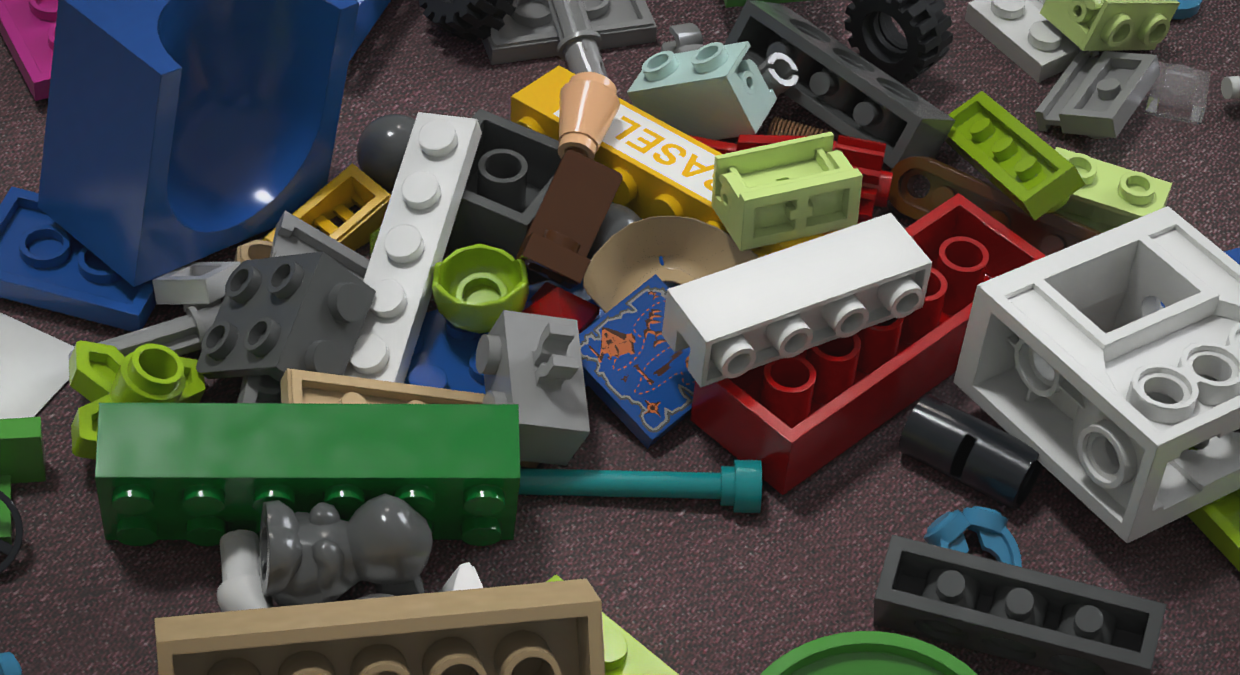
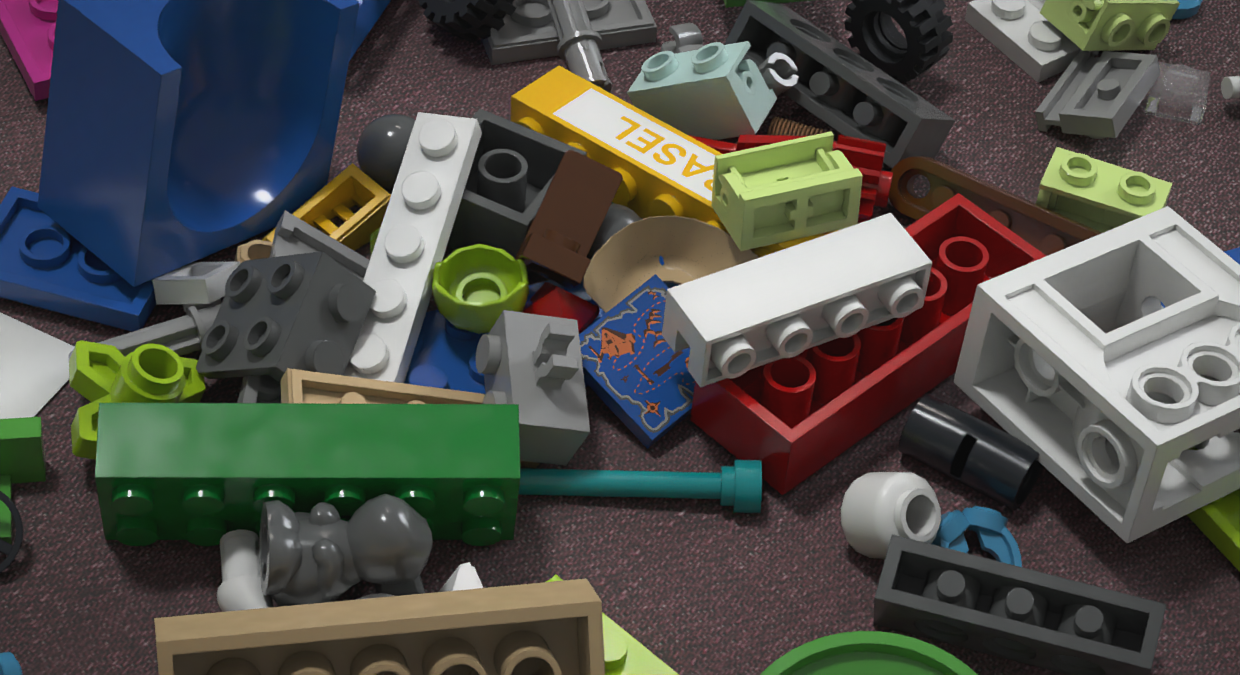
(586, 112): light nougat cone -> none
(888, 505): none -> white head
(1012, 156): lime plate -> none

